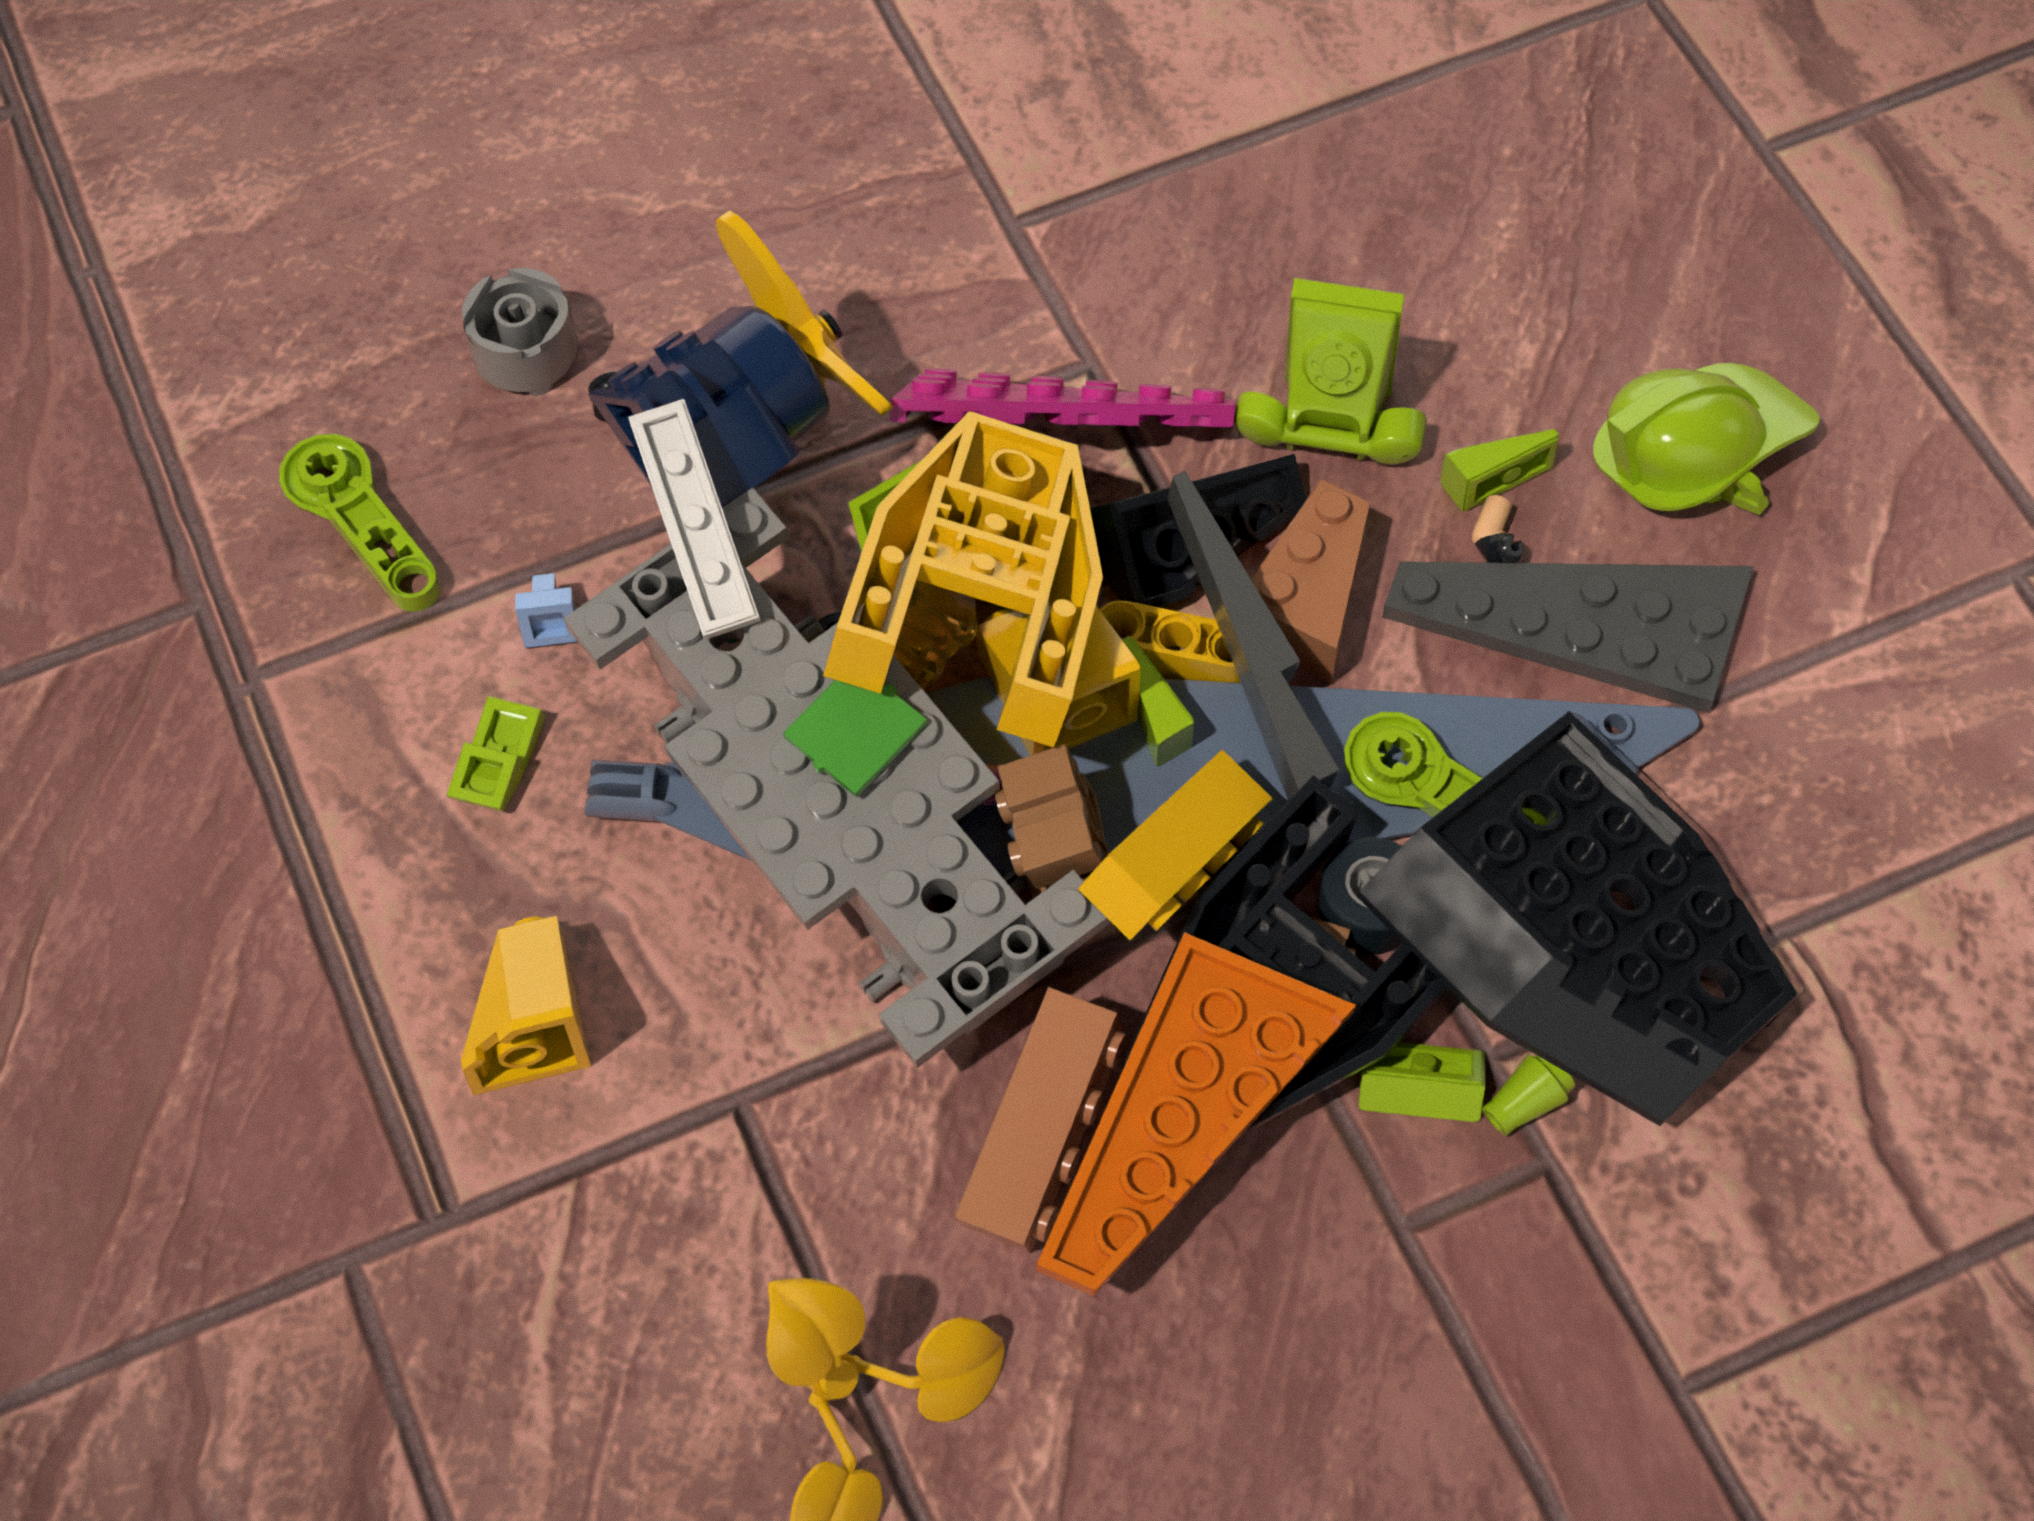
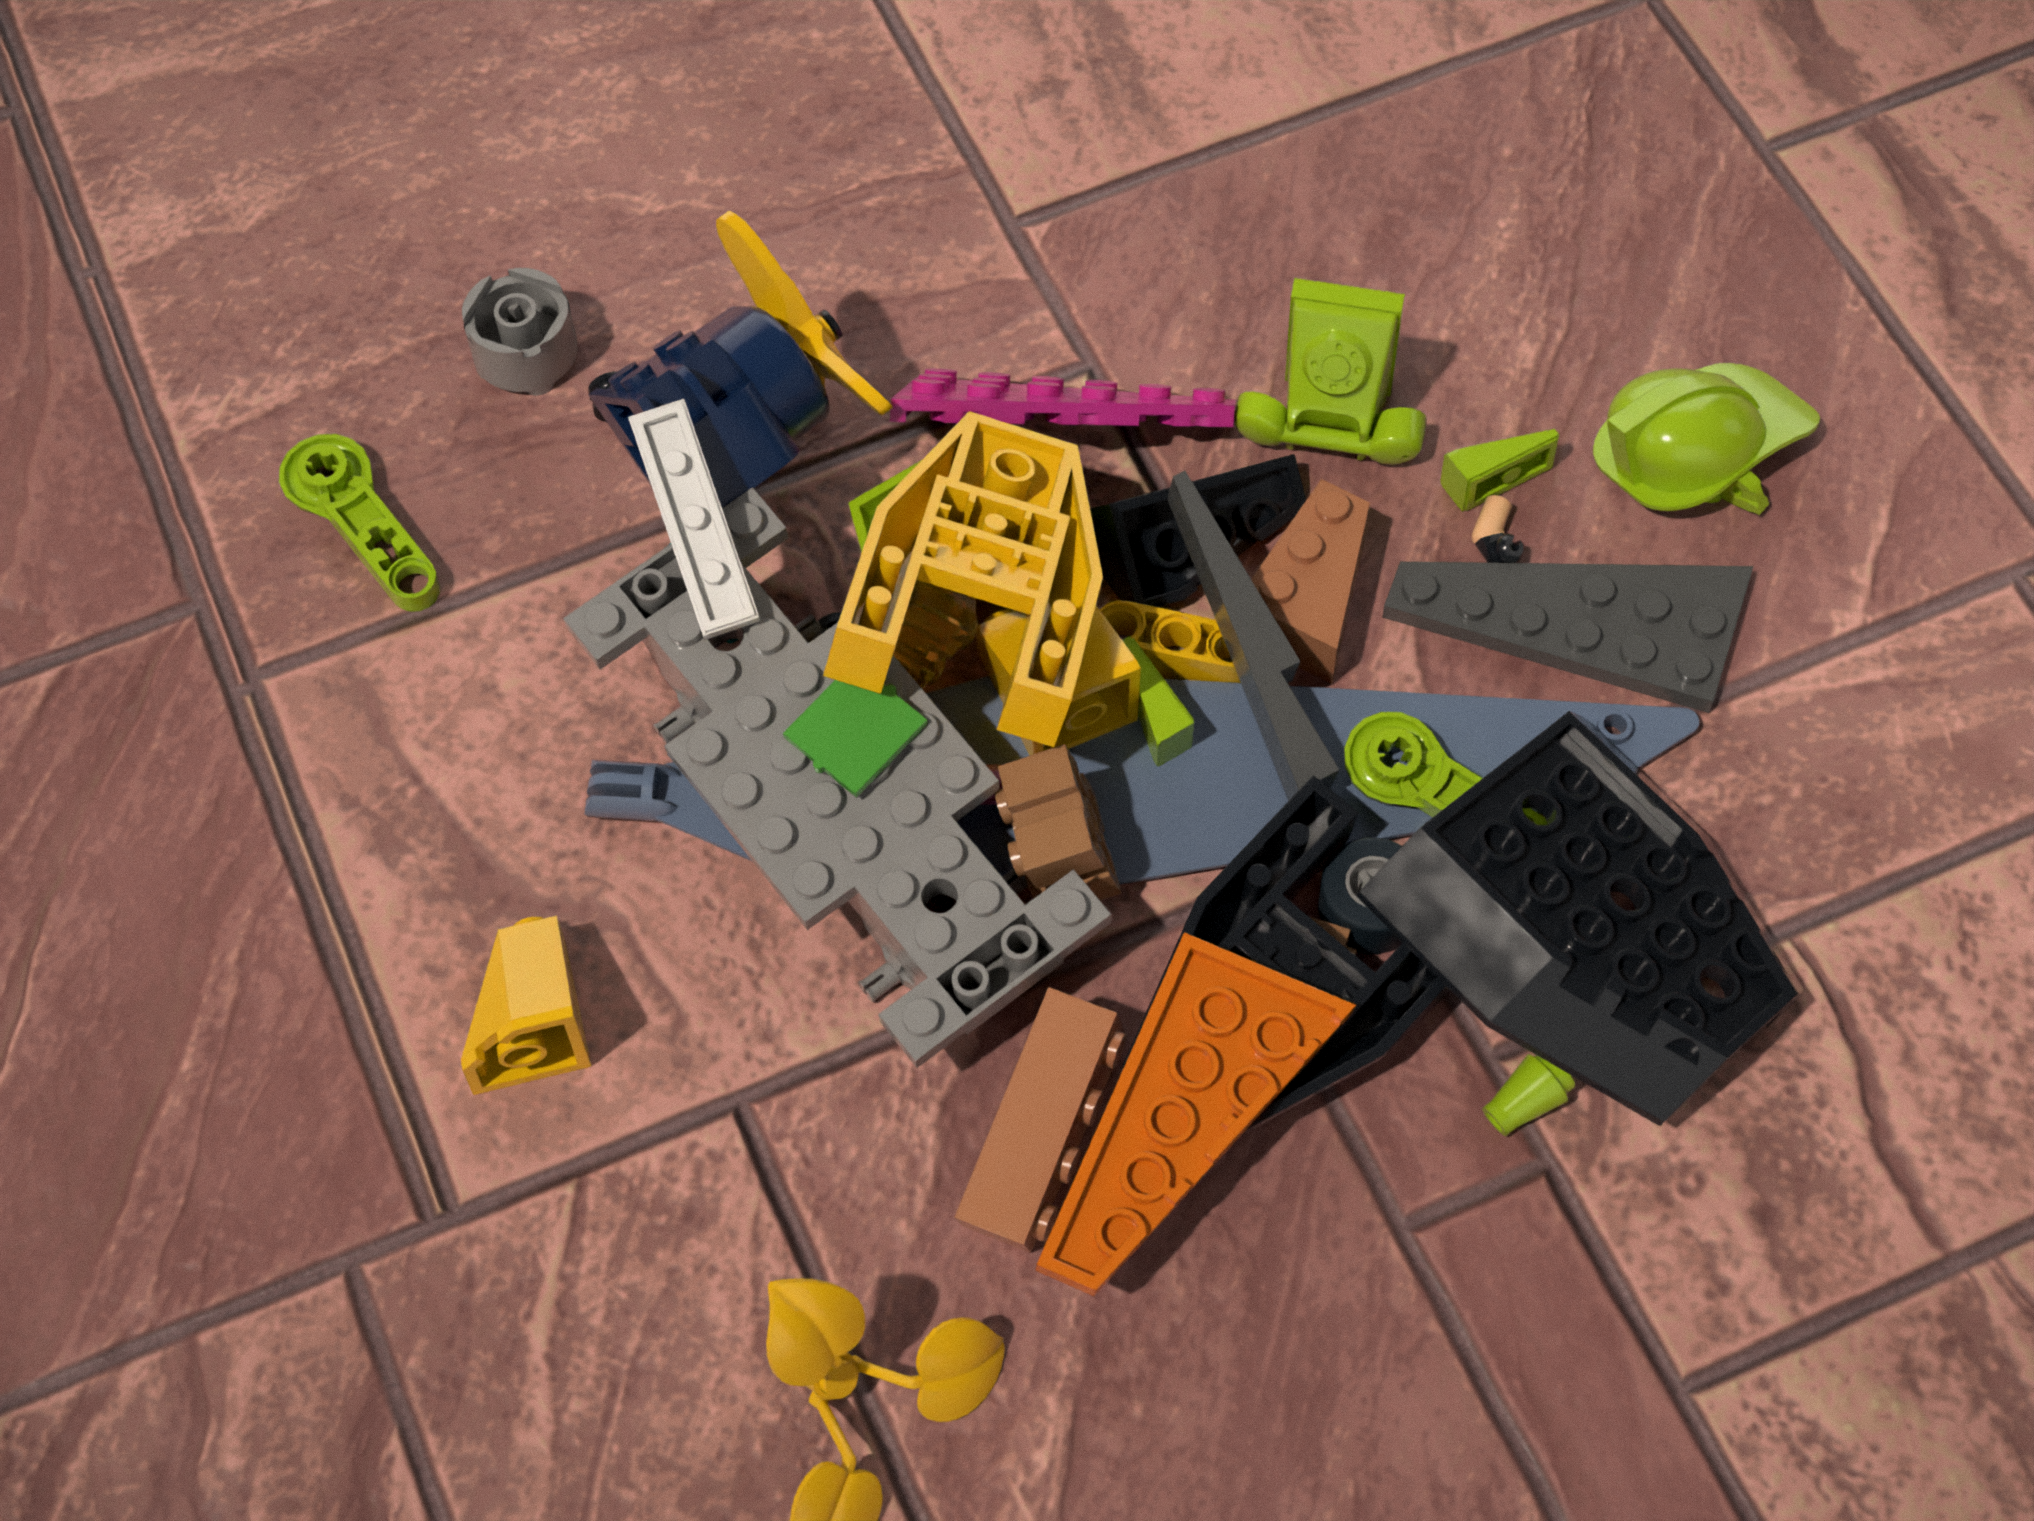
(498, 755): lime slope -> none
(542, 612): light blue tile -> none
(1174, 846): yellow brick -> none
(1425, 1082): lime slope -> none

